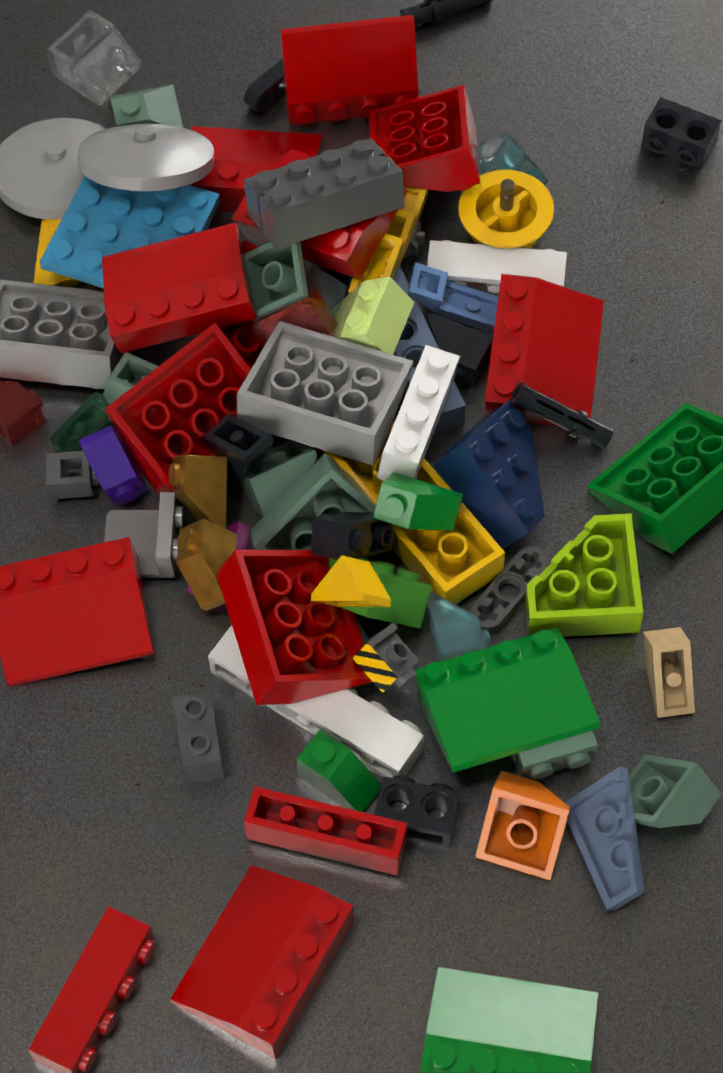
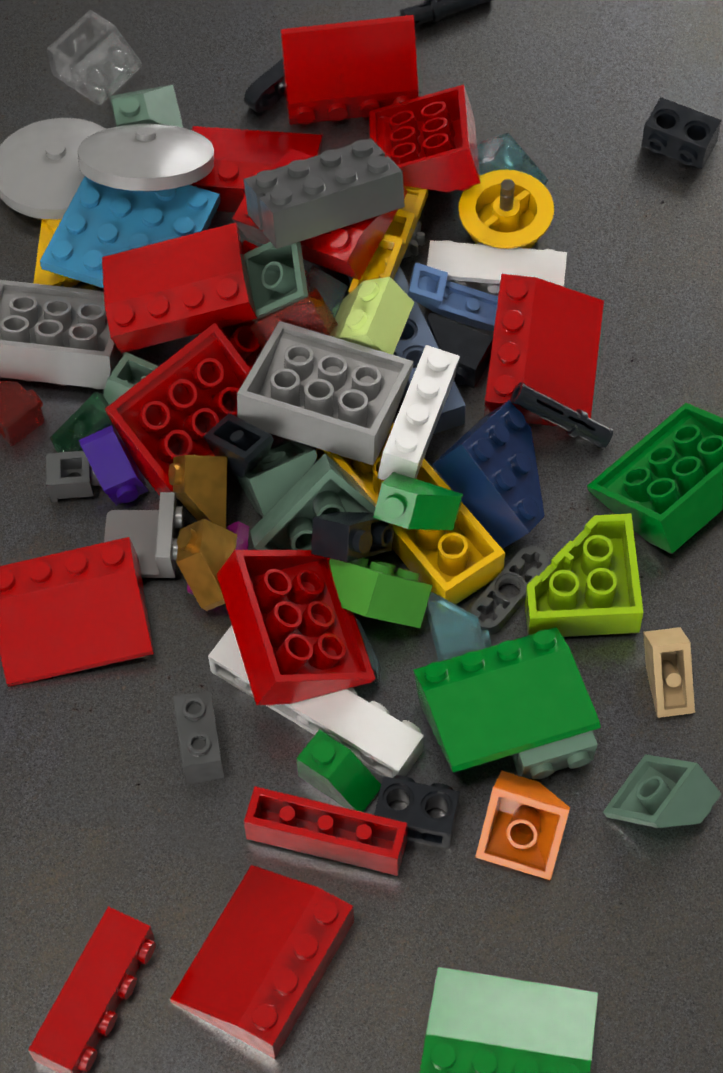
(351, 584): yellow slope -> none
(387, 659): dark grey brick -> none
(608, 838): sand blue wing -> none

